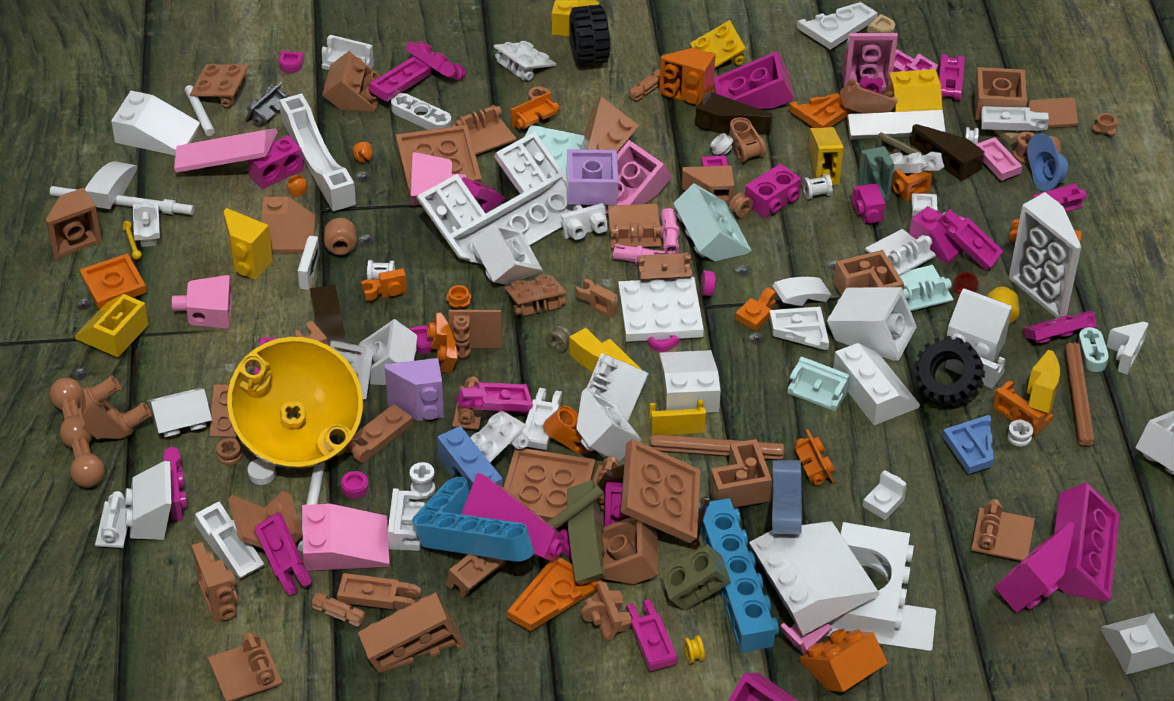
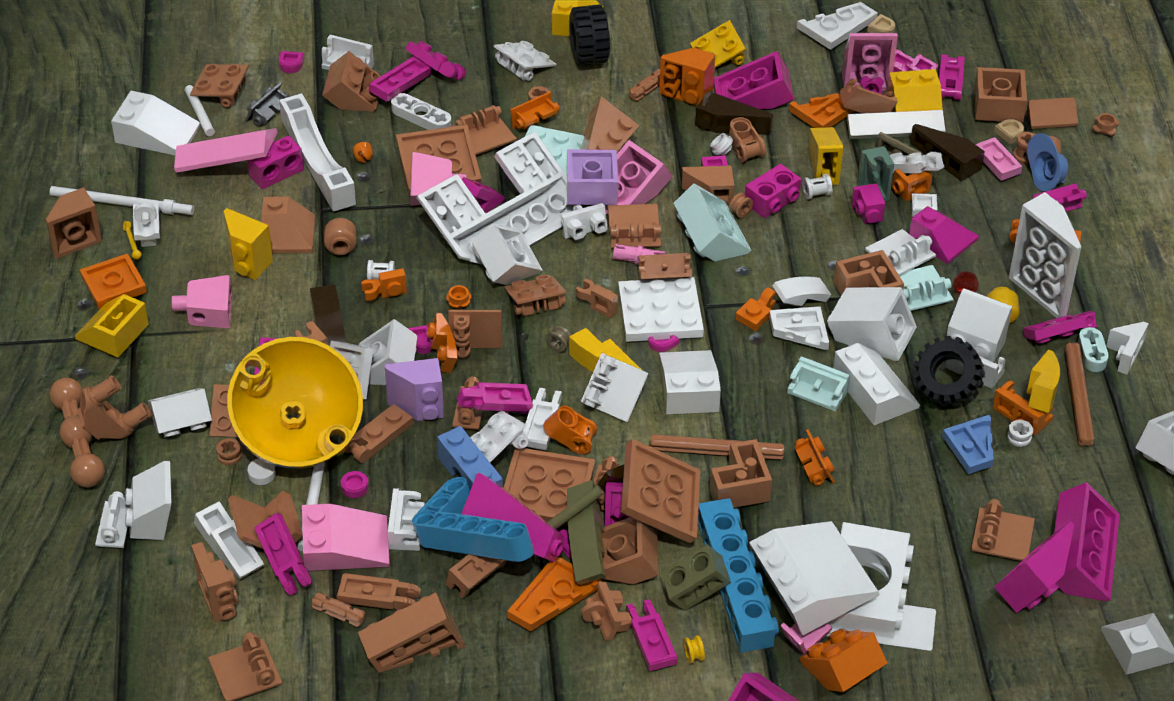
(109, 183): white slope -> none
(178, 498): dark pink hinge -> none
(297, 185): orange hinge -> none
(308, 262): white tile -> none
(422, 476): white bush -> none
(603, 426): white slope -> none
(669, 231): bright pink pin -> none
(677, 421): yellow hinge -> none
(704, 504): dark brown hinge -> none
(707, 283): dark pink tile -> none
(787, 497): sand blue beam -> none
(886, 495): white bracket -> none
(971, 239): dark pink hinge -> none
(972, 135): white bush -> none
(1013, 119): white hinge -> none

